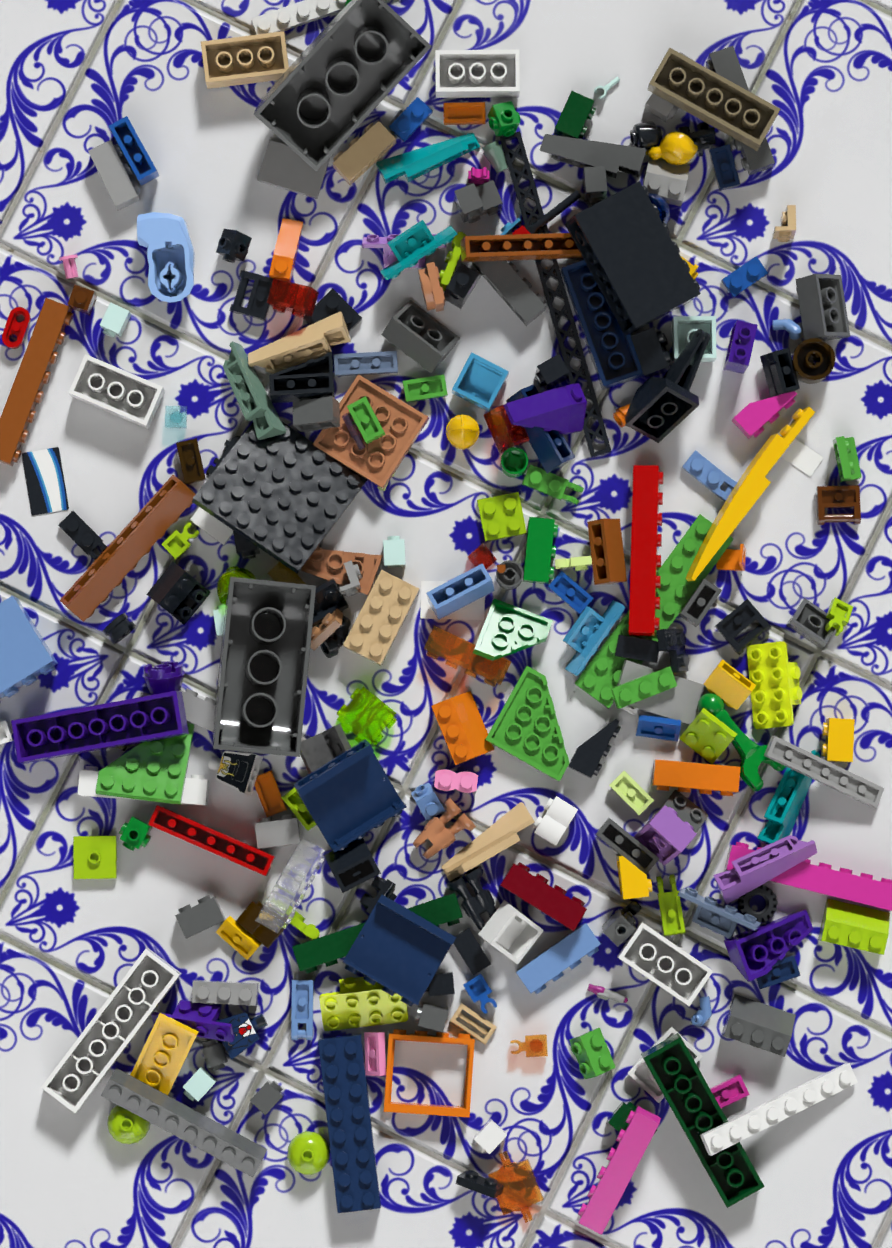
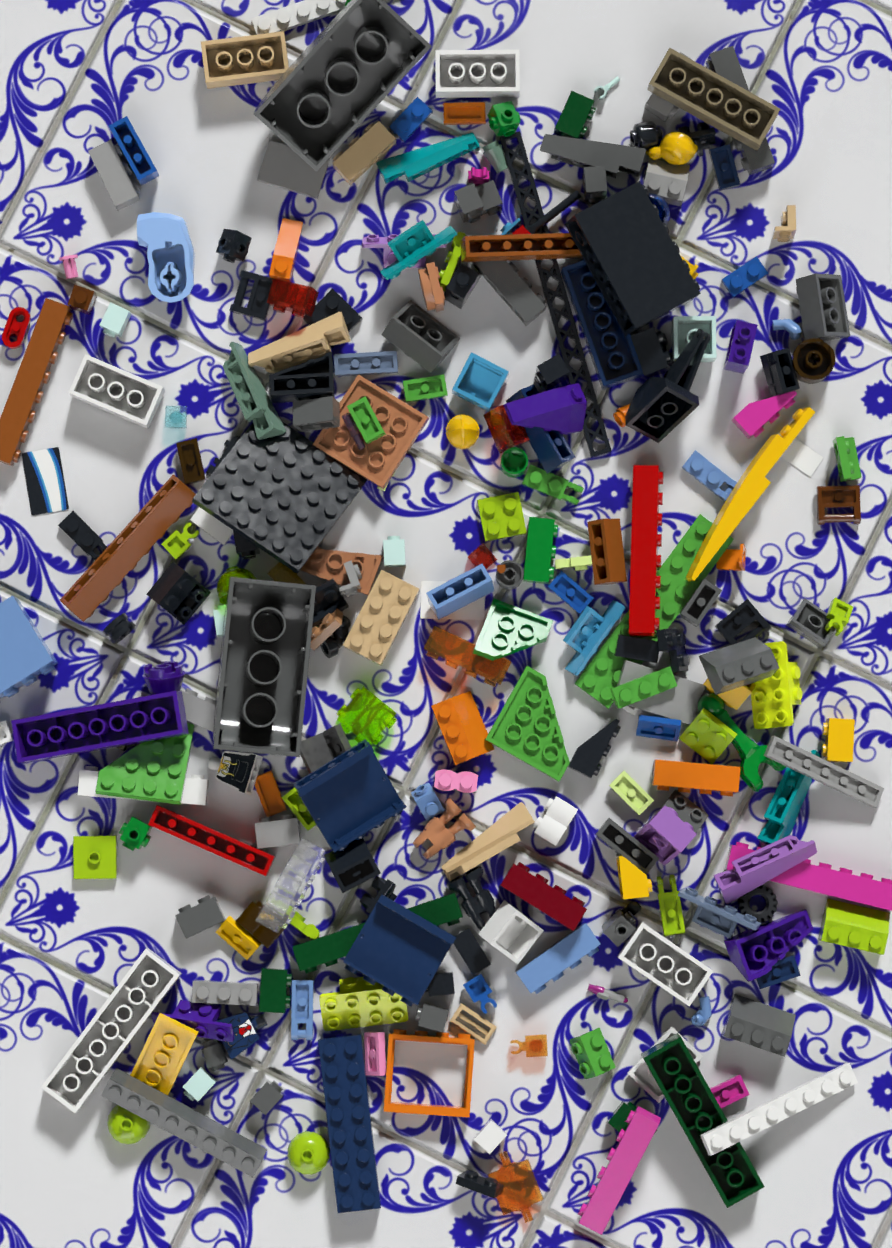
(274, 990): none -> dark green brick
(738, 665): none -> dark grey slope

